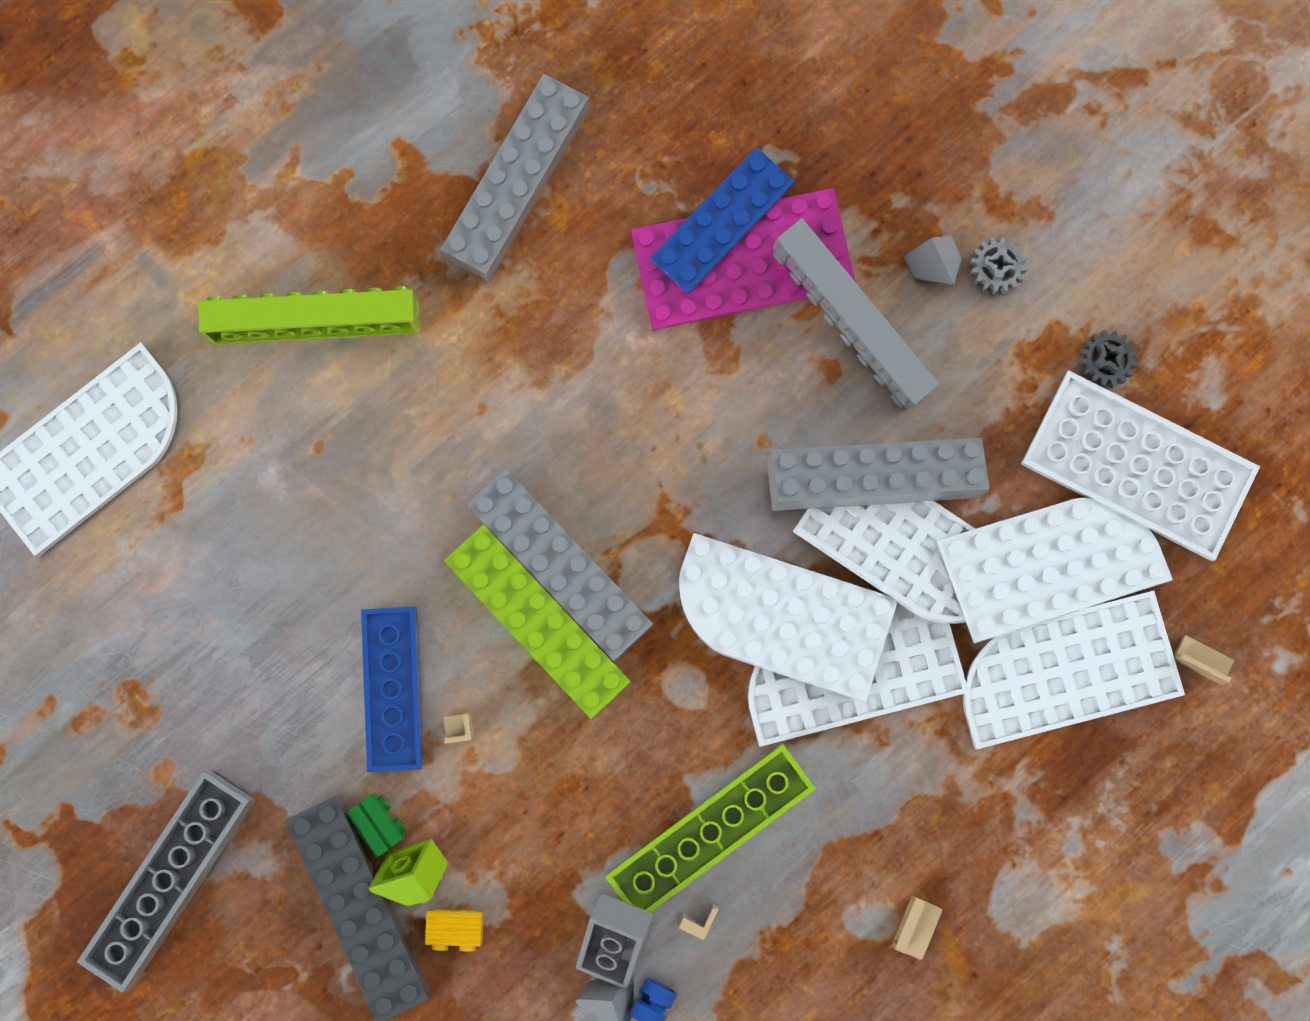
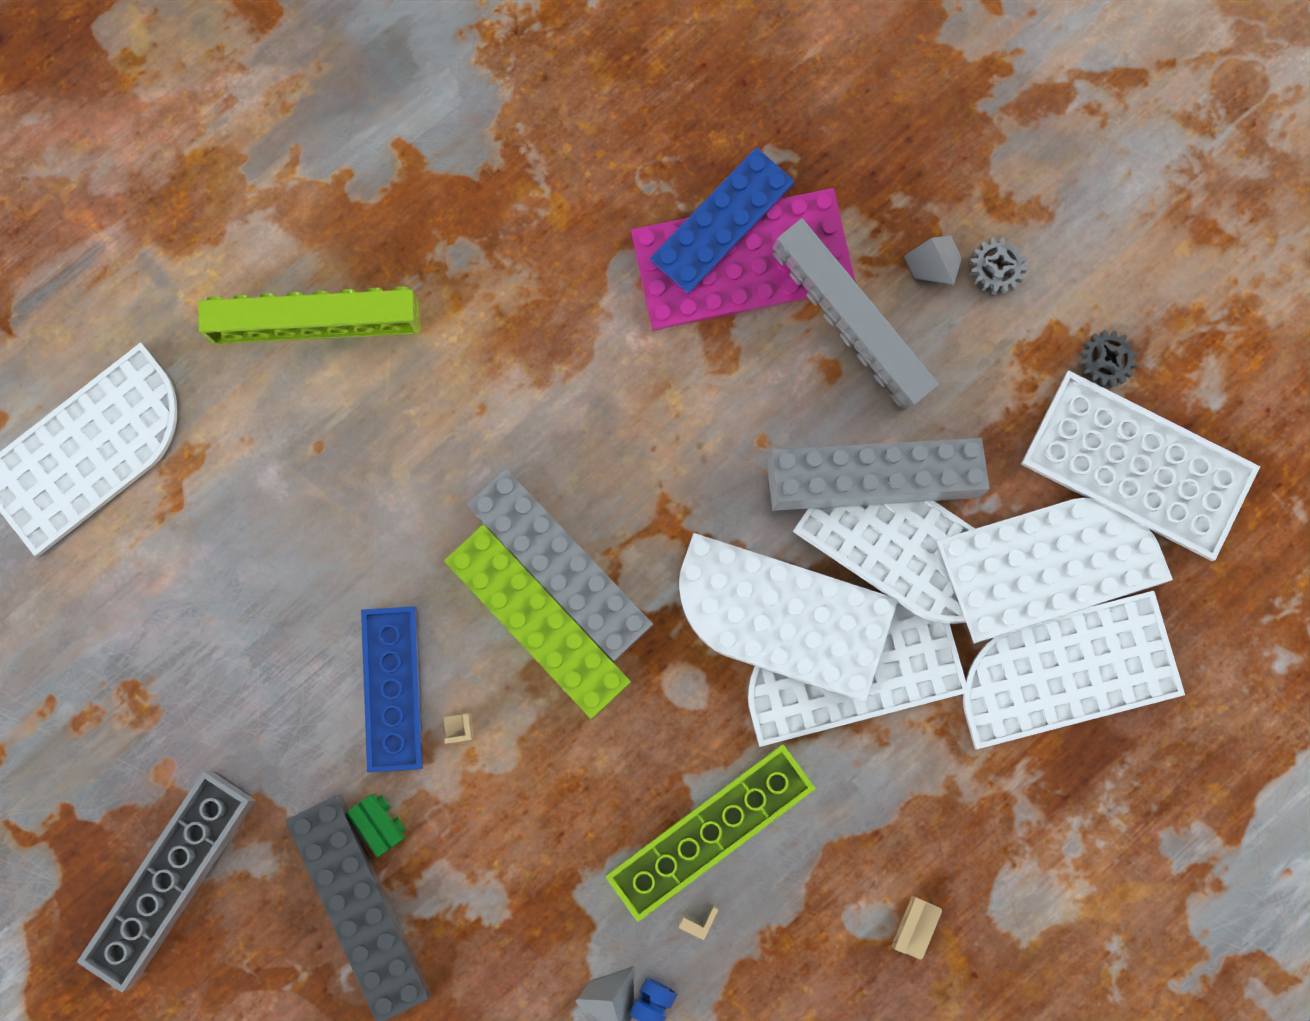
(410, 873): lime slope -> none
(454, 928): yellow brick -> none
(516, 178): light grey brick -> none
(614, 941): light grey brick -> none
(1203, 660): tan panel -> none

